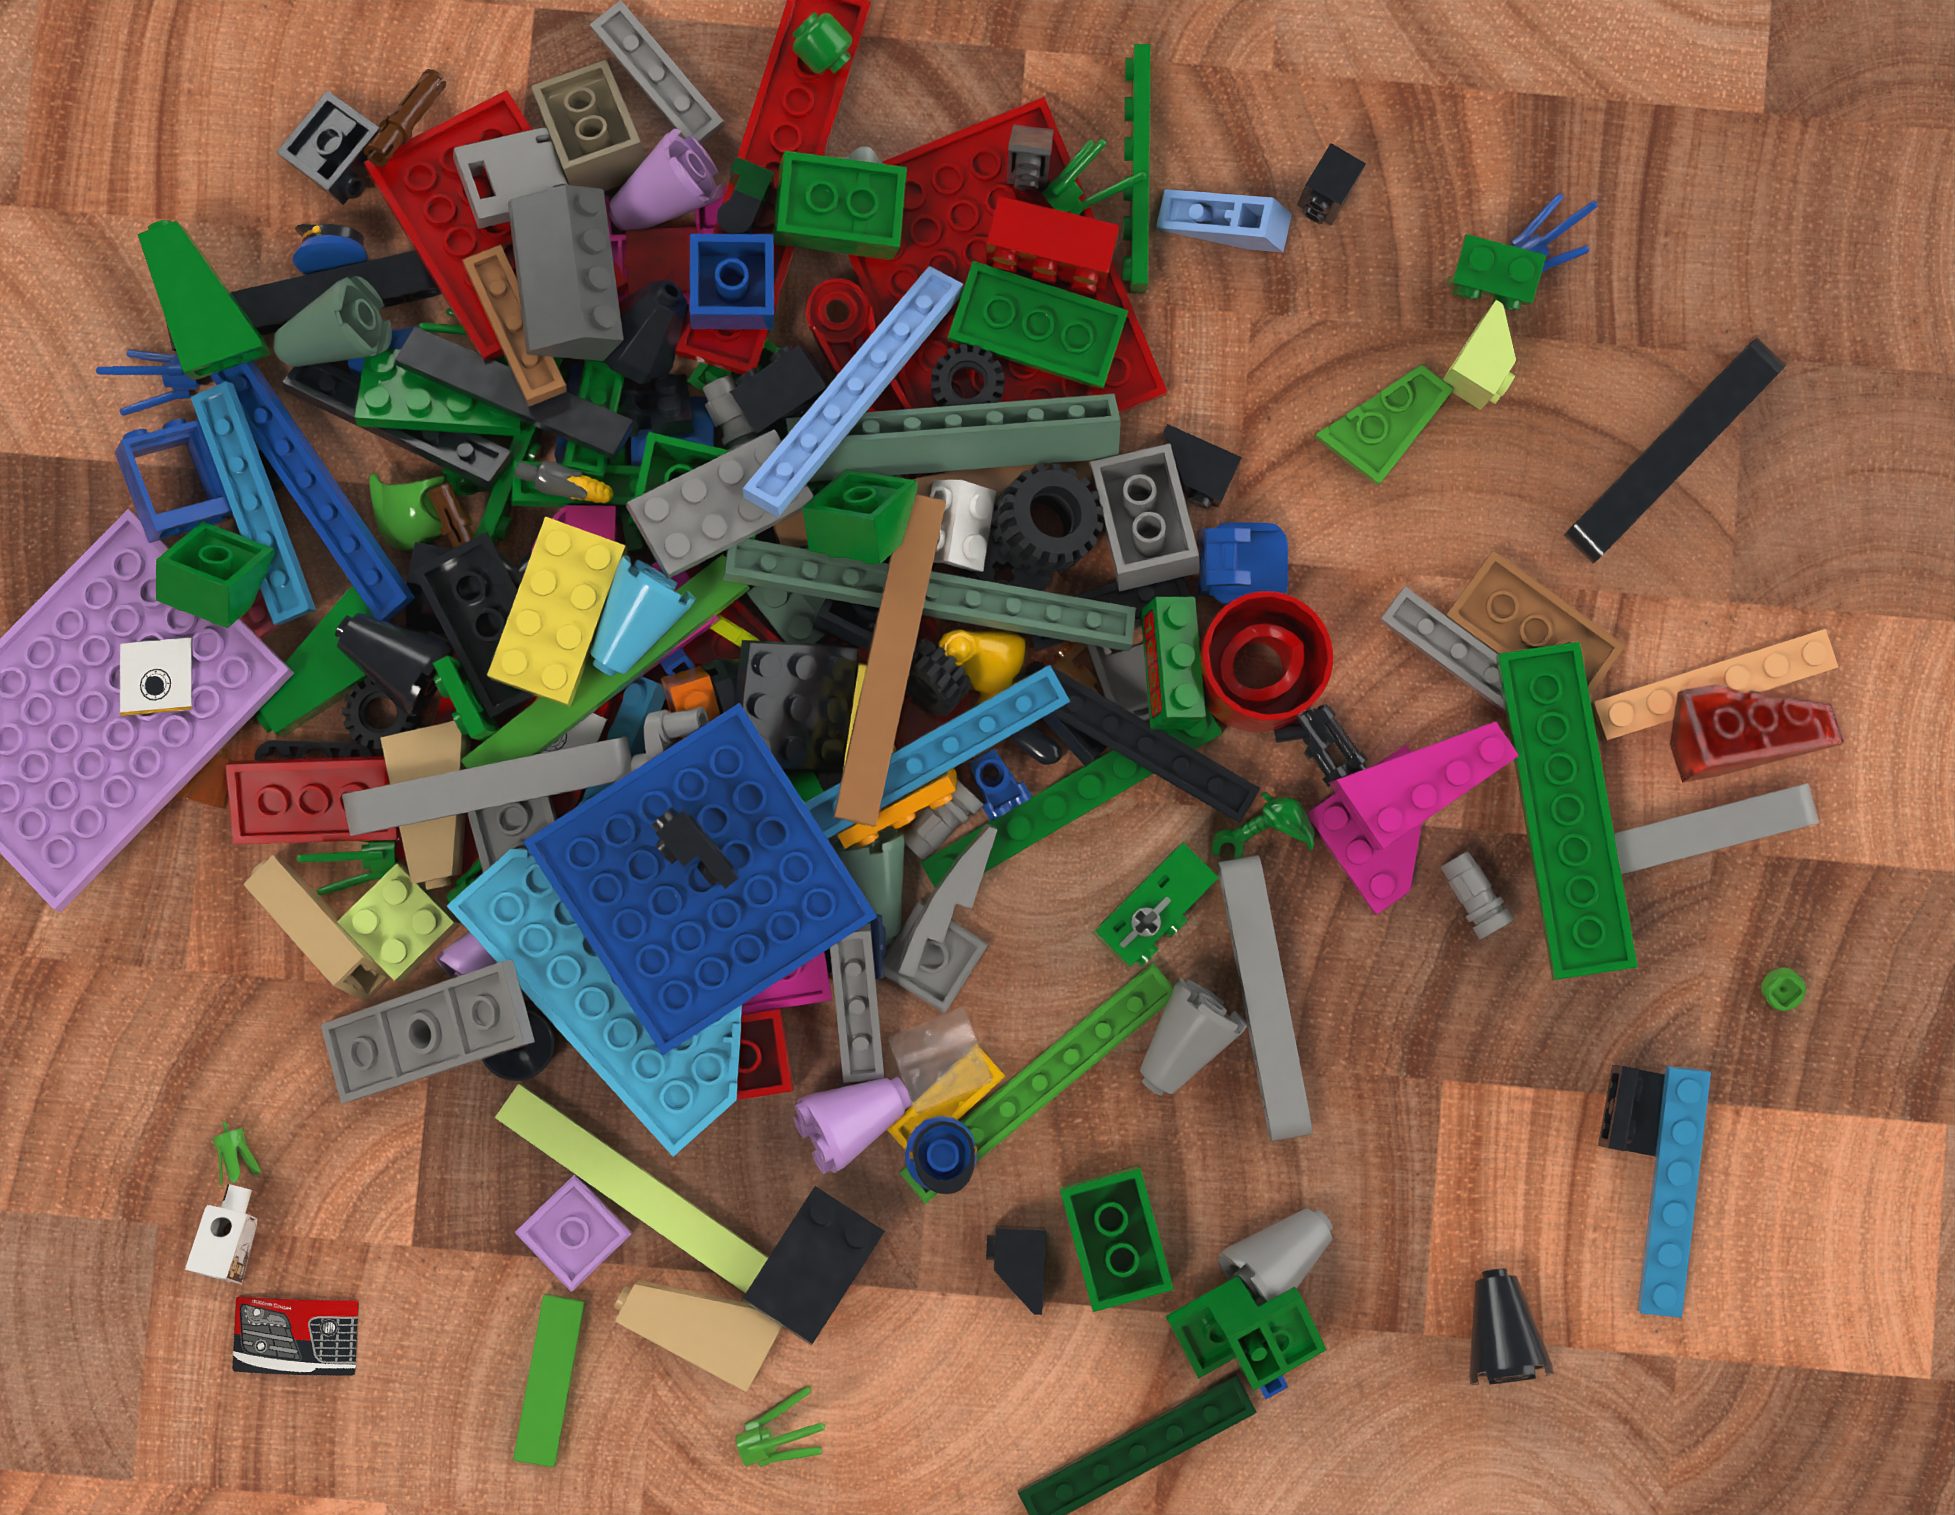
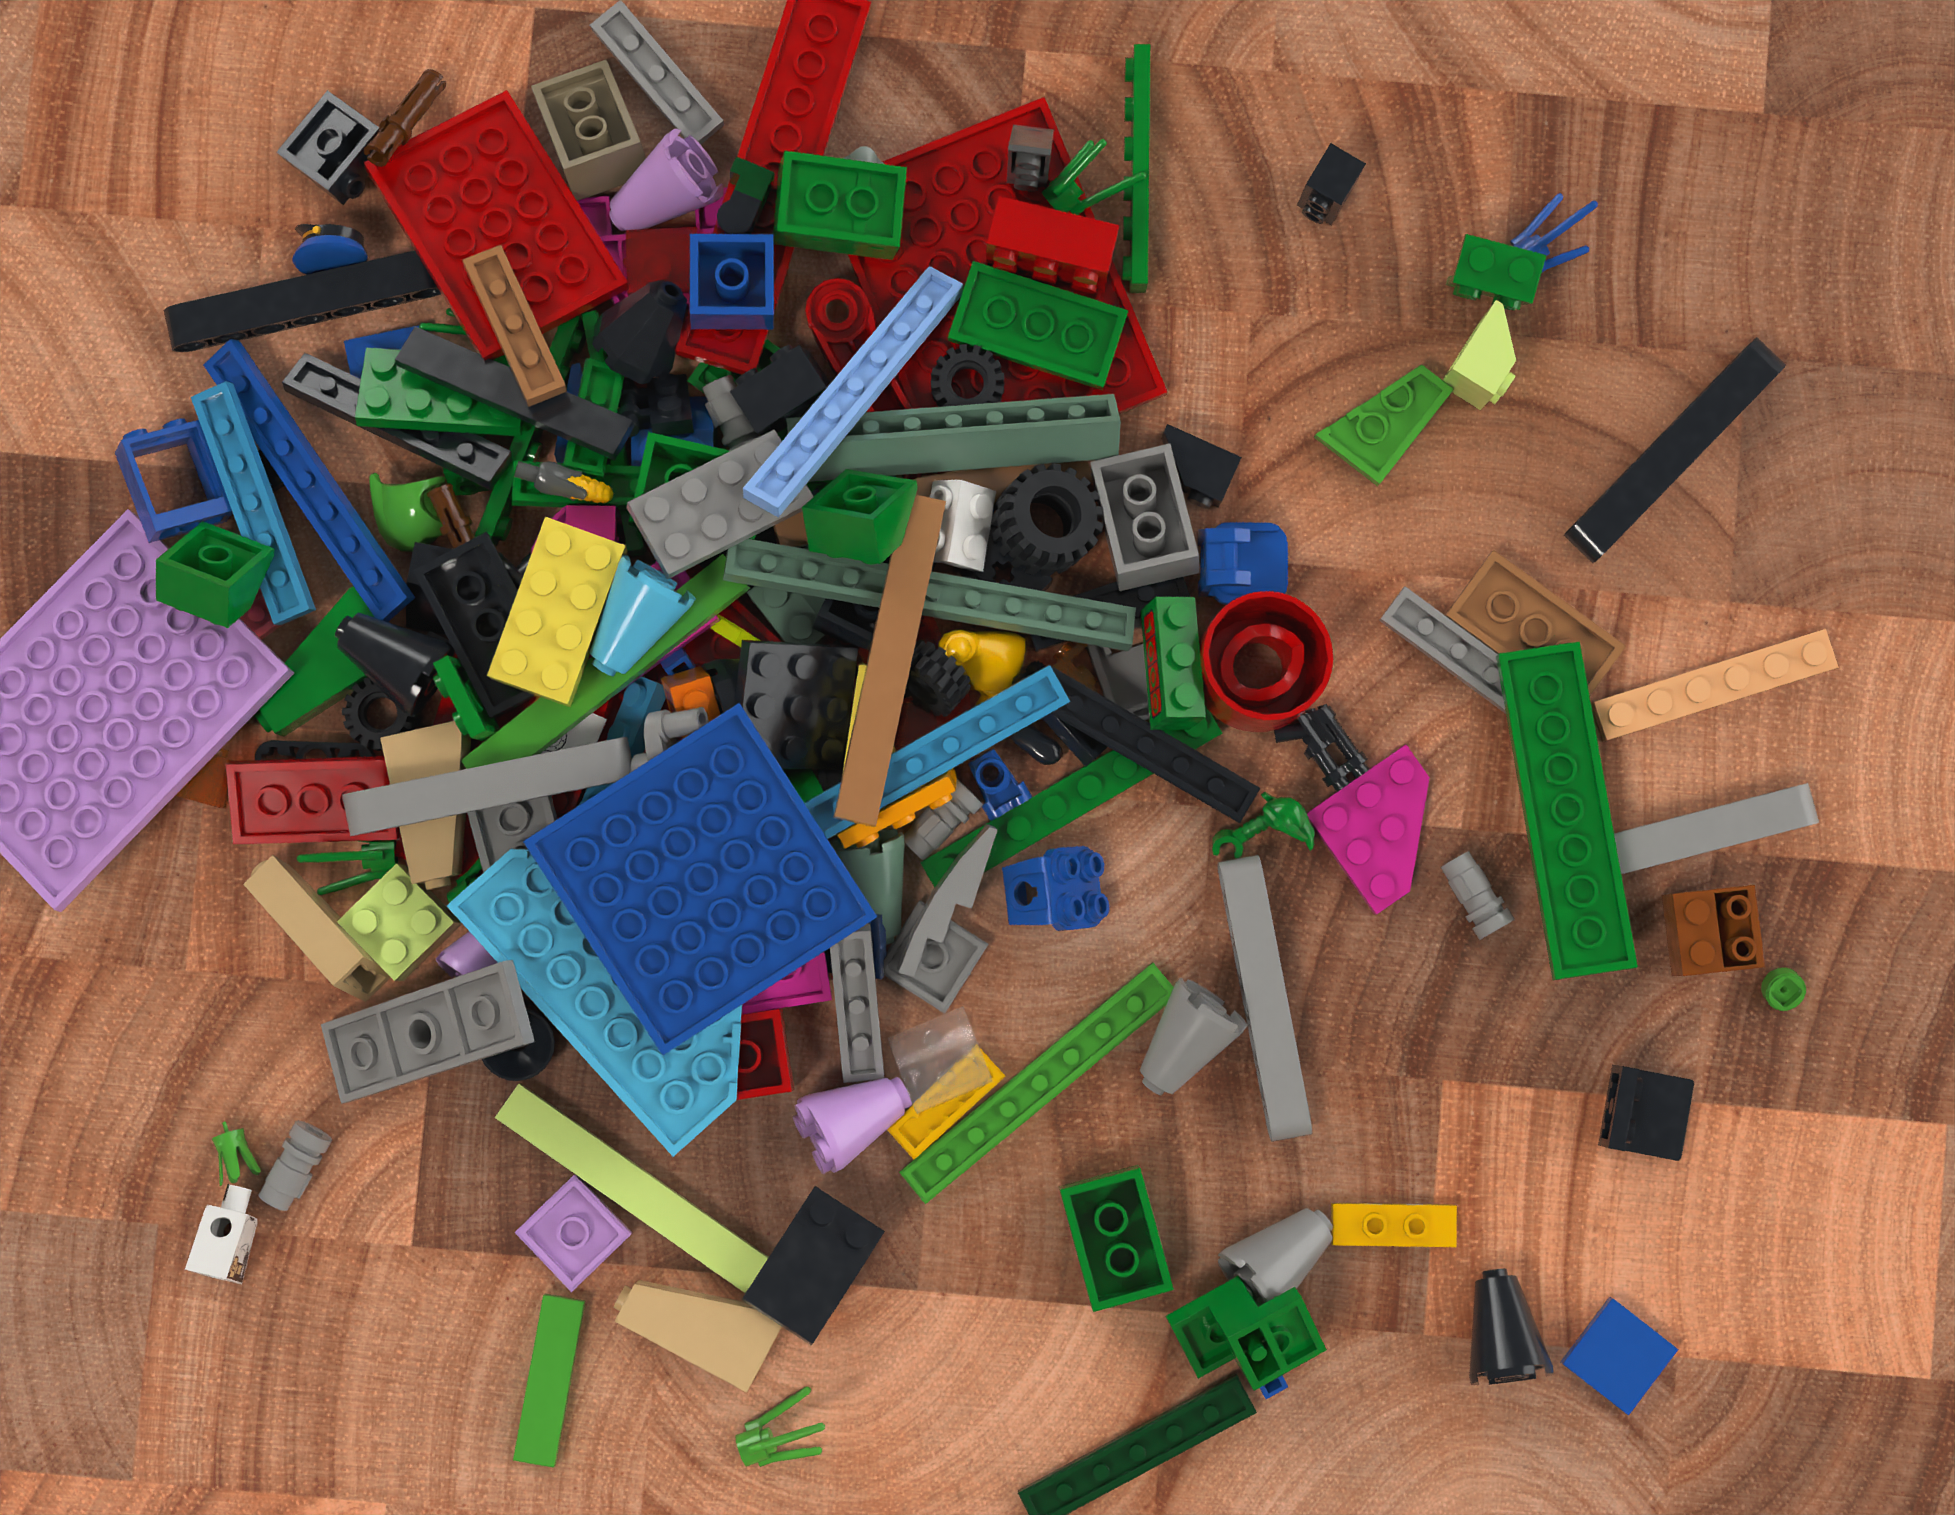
(155, 676): white sticker -> none
(171, 374): blue plant -> none
(200, 311): green slope -> none
(292, 1169): none -> light grey axle
(295, 1336): sticker -> none
(335, 327): sand green cone -> none
(515, 168): light grey container -> none
(566, 273): dark grey slope -> none
(685, 839): black plate -> none
(822, 43): green head -> none
(941, 1155): blue piece -> none
(1020, 1261): black slope -> none
(1065, 886): none -> blue piece
(1155, 907): green piece -> none
(1226, 219): light blue slope -> none
(1394, 1224): none -> yellow plate
(1411, 788): dark pink wedge -> none
(1619, 1355): none -> blue tile
(1674, 1191): dark azure plate -> none
(1713, 931): none -> dark orange slope
(1734, 730): clear red wedge -> none

